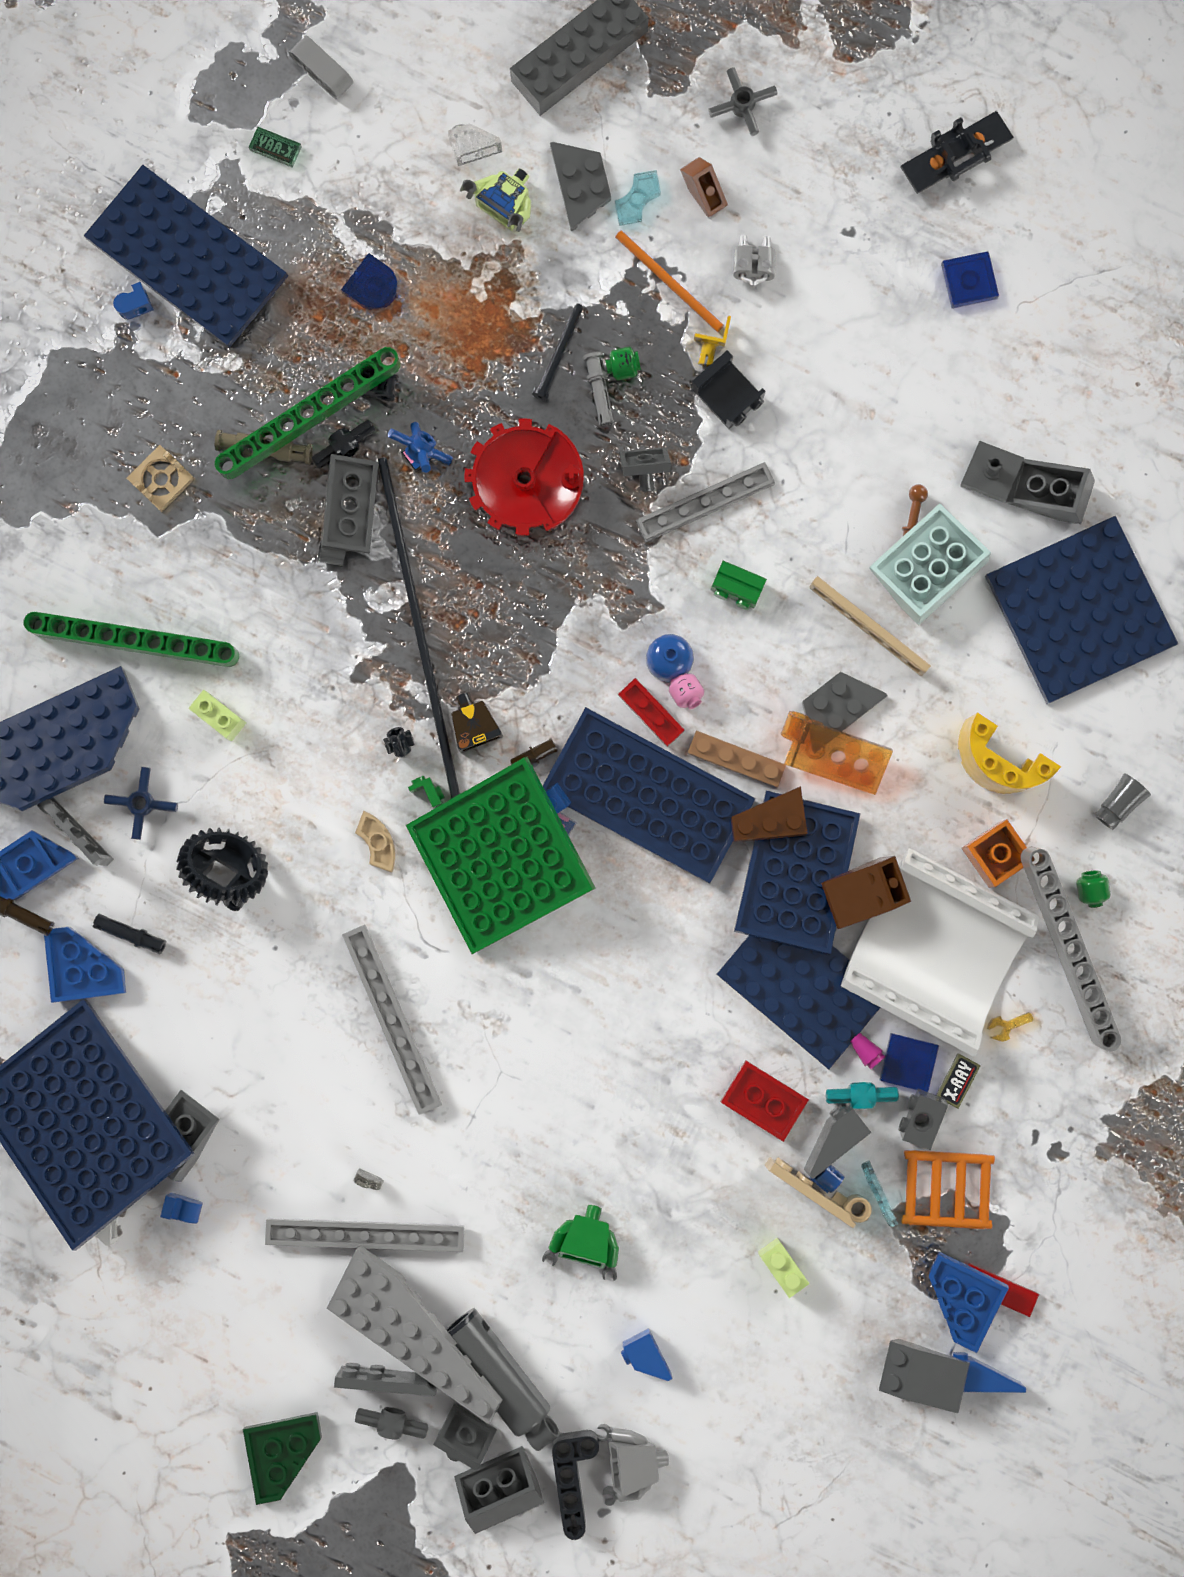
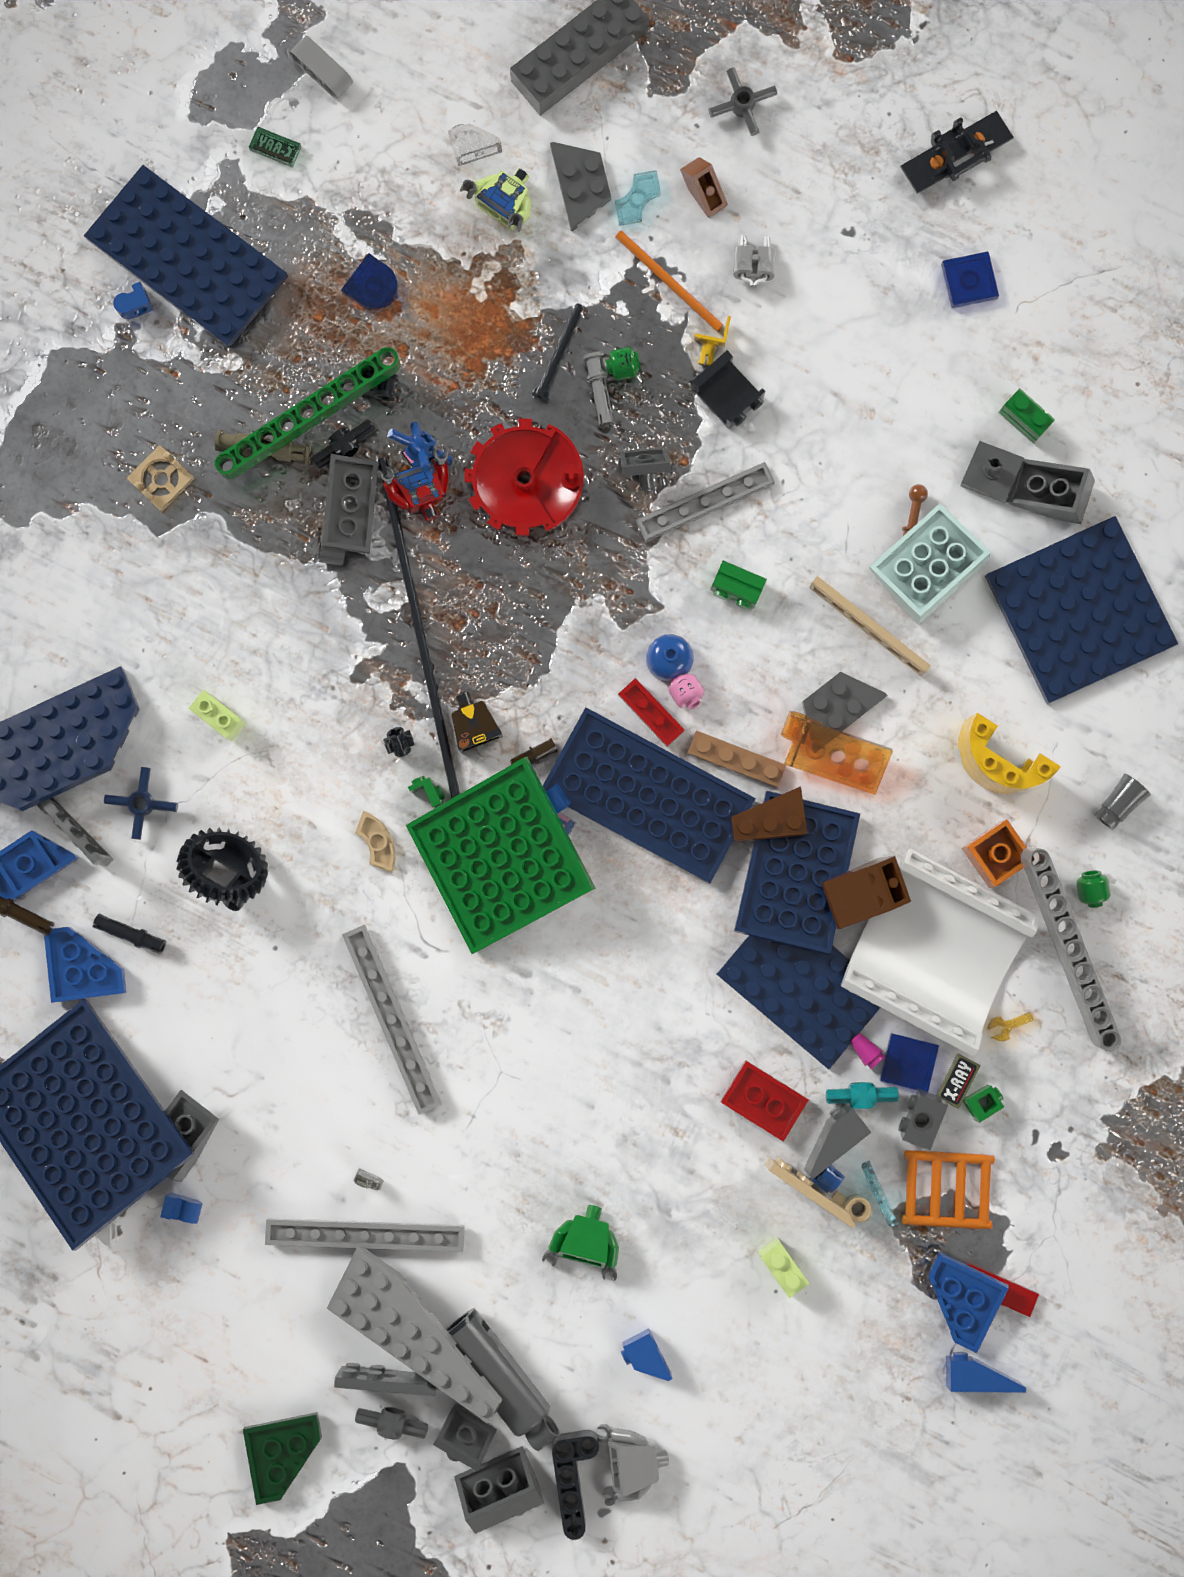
(120, 636): green beam -> none
(416, 489): none -> torso
(924, 1376): dark grey slope -> none
(993, 1104): none -> green brick
(1026, 415): none -> green brick

